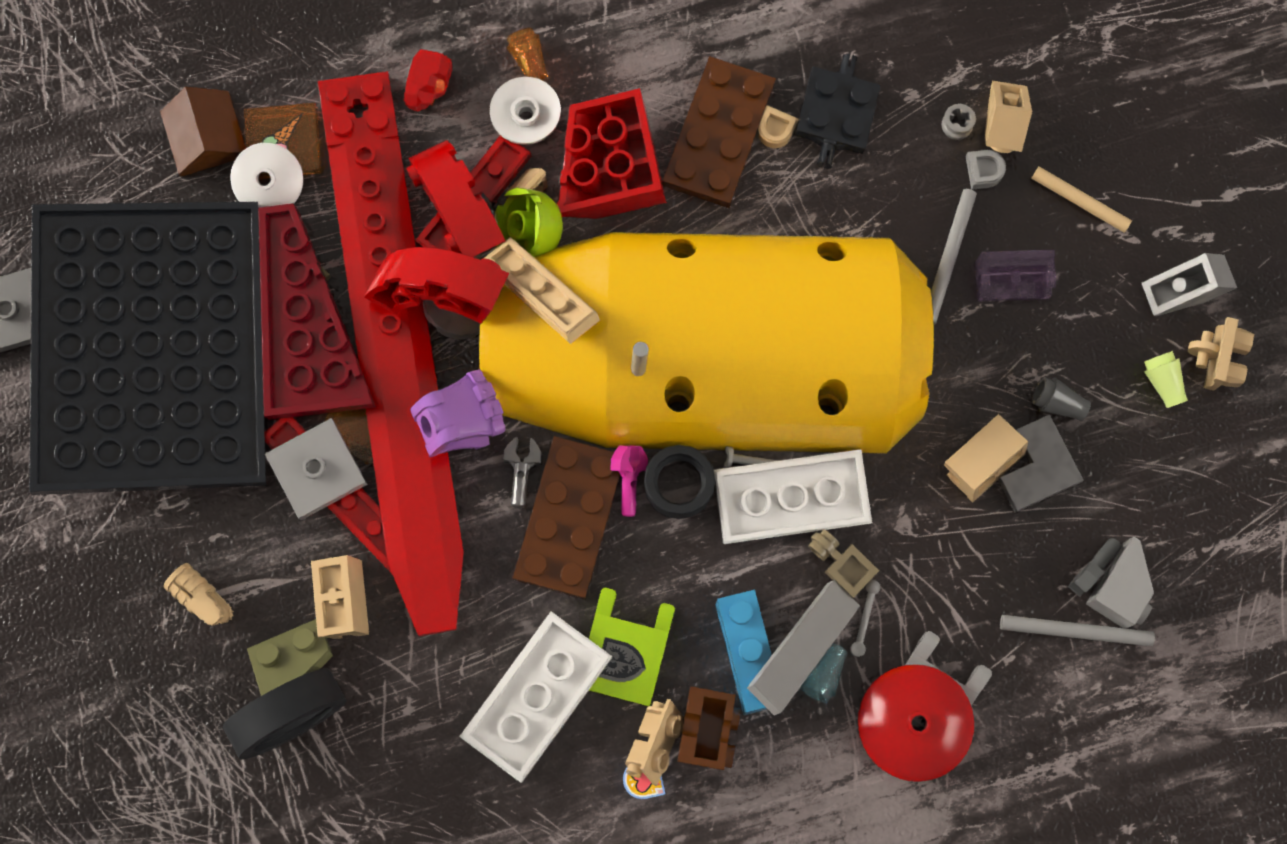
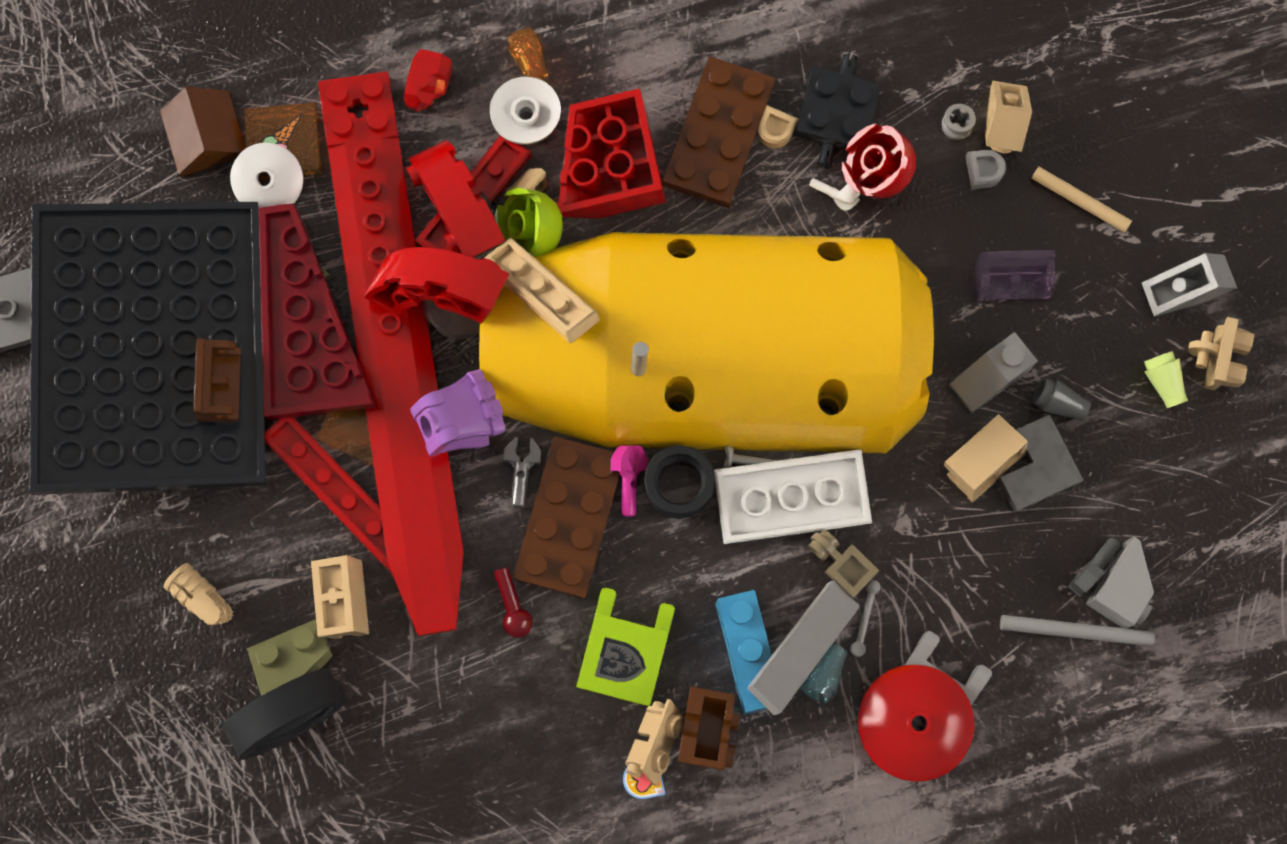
(217, 381): none -> reddish brown hinge
(315, 469): light grey plate -> none
(517, 620): none -> dark red bar
(536, 697): white tile -> none
(845, 198): none -> white hand
(879, 162): none -> red cylinder
(951, 250): light grey bar -> none
(993, 372): none -> light grey slope

